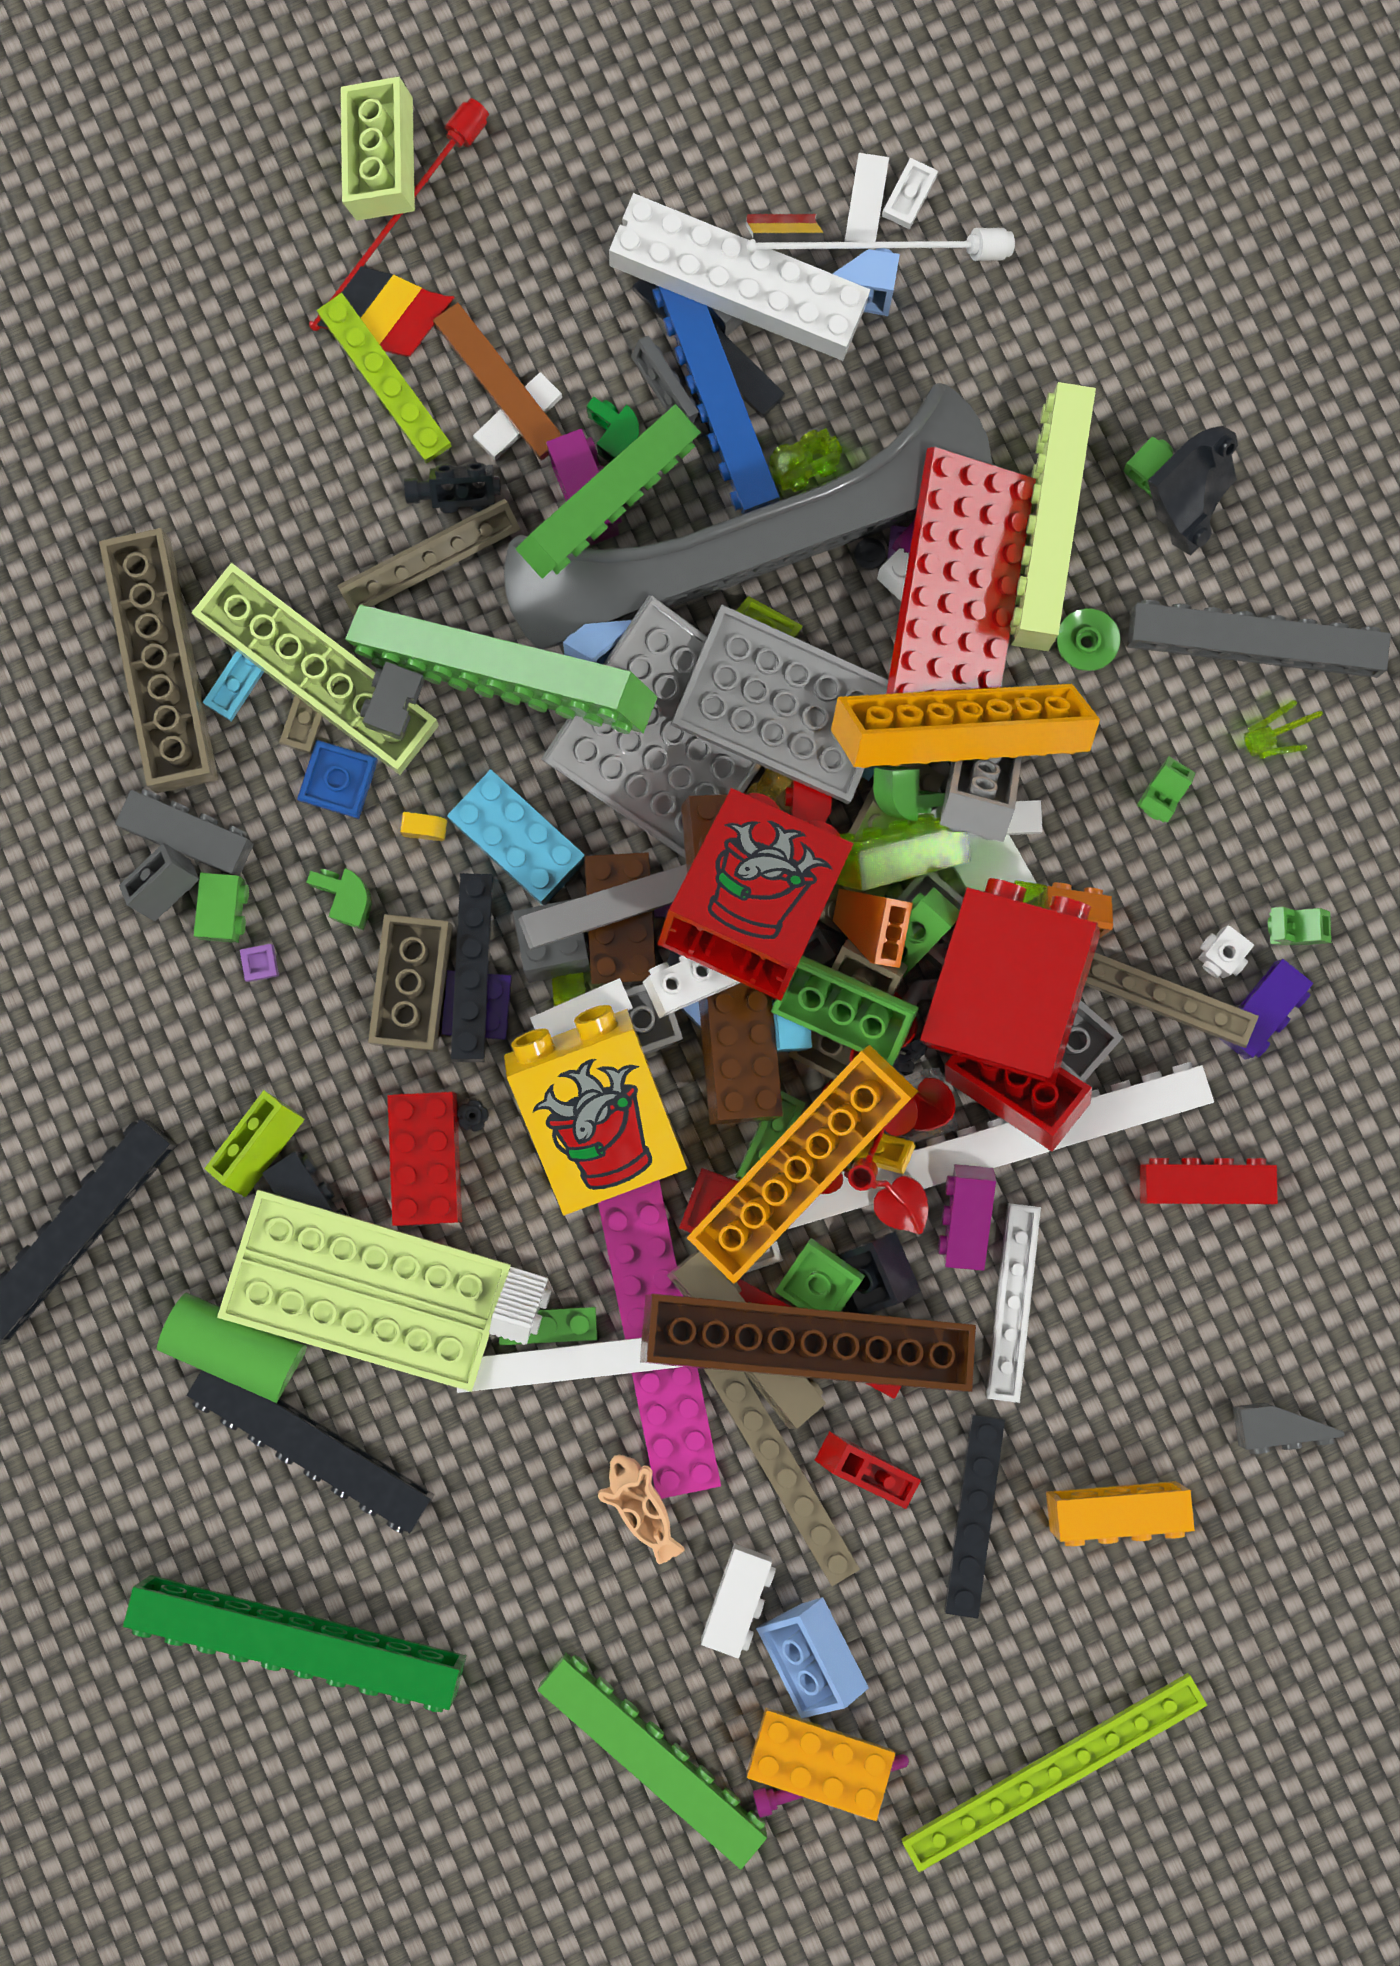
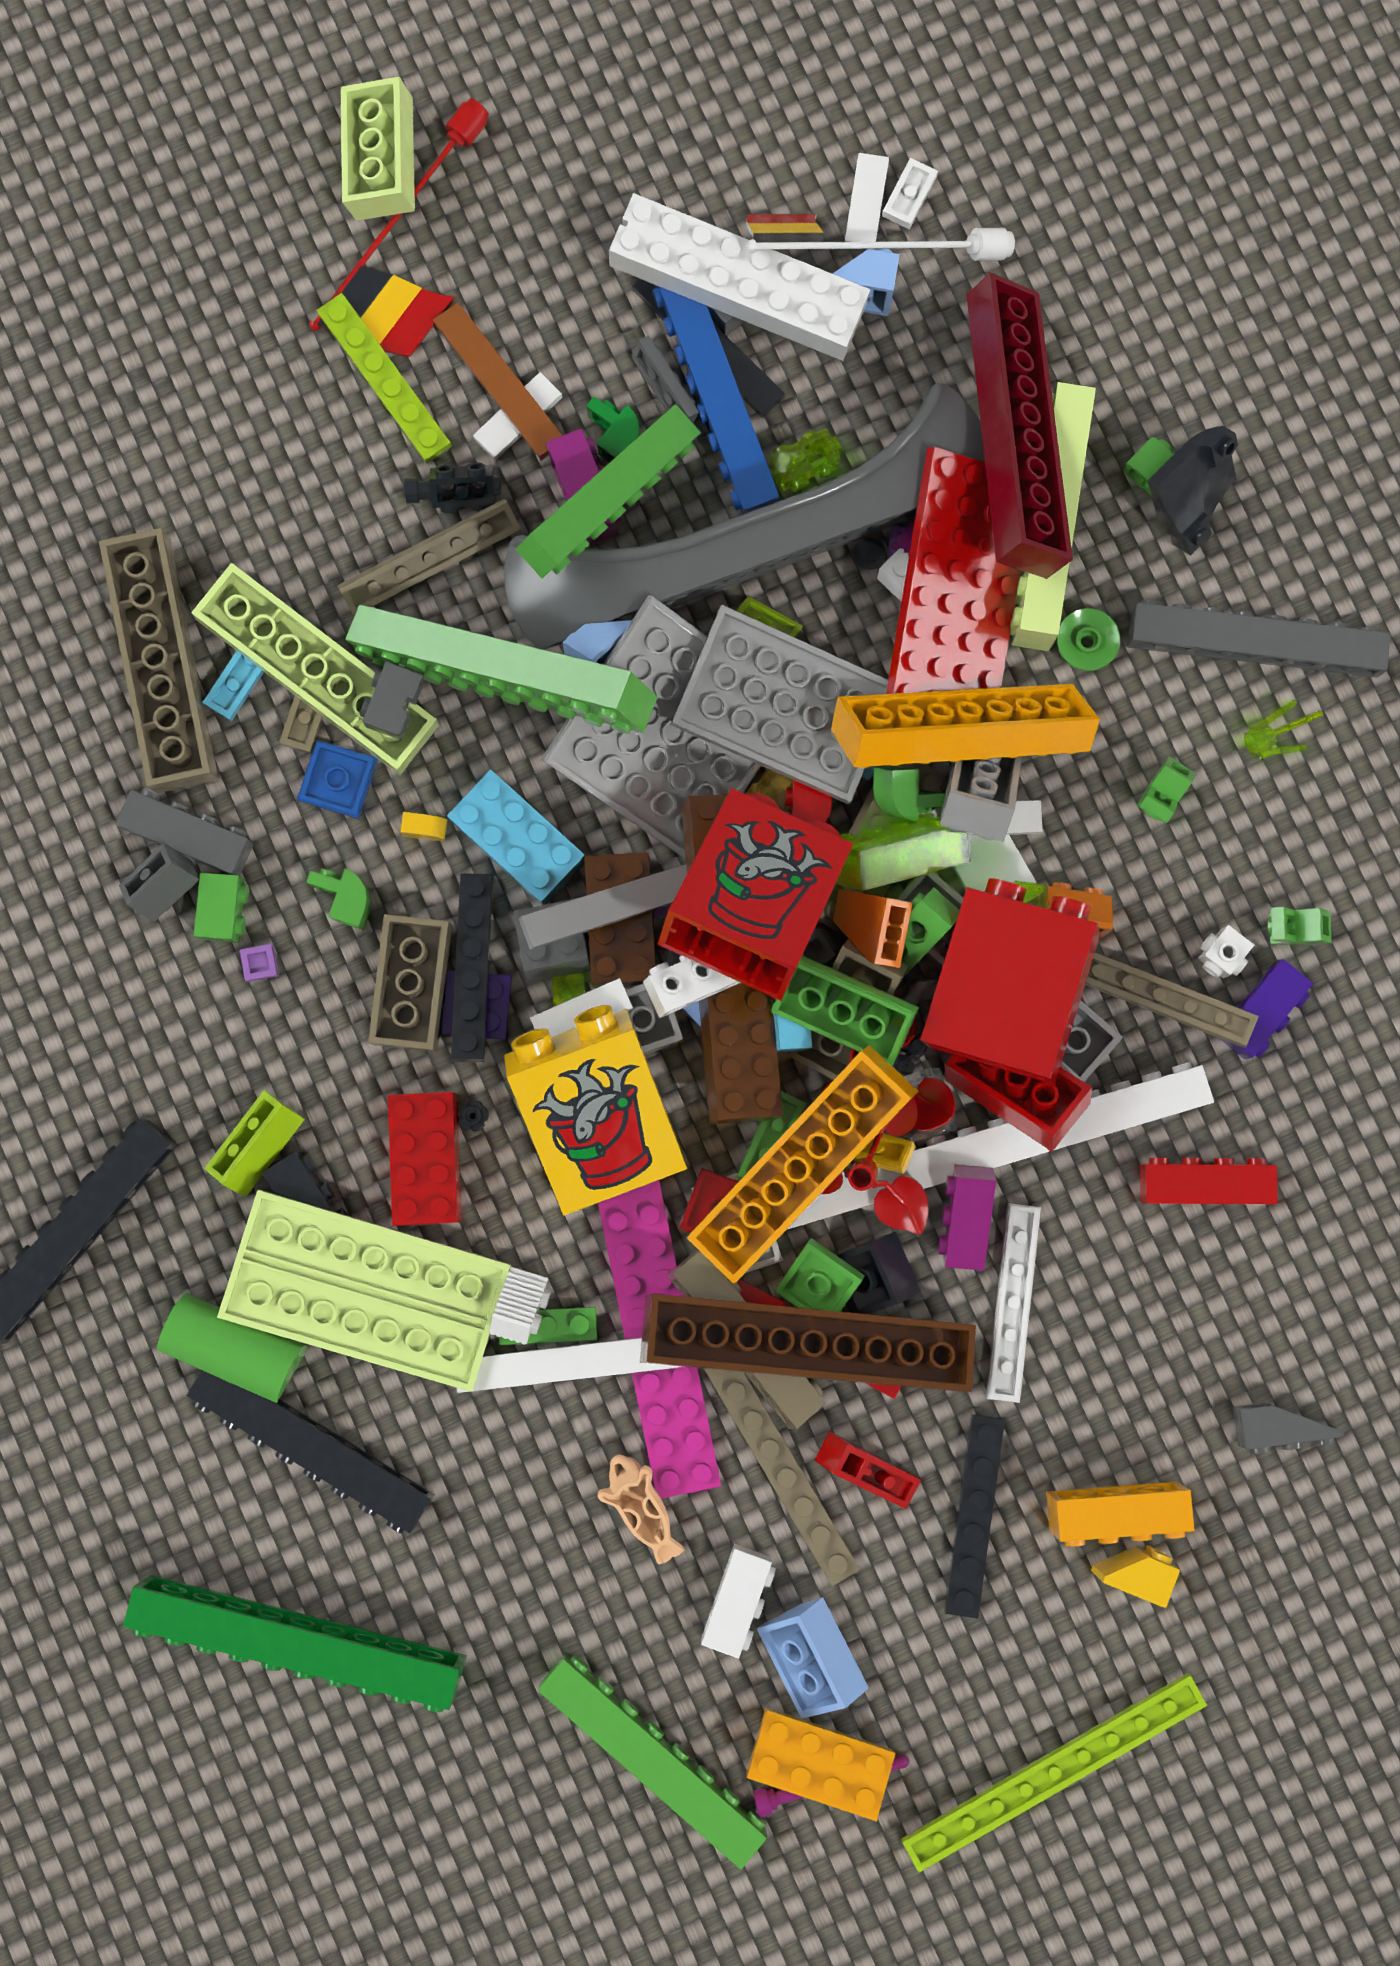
(1018, 427): none -> dark red brick
(1140, 1573): none -> yellow slope

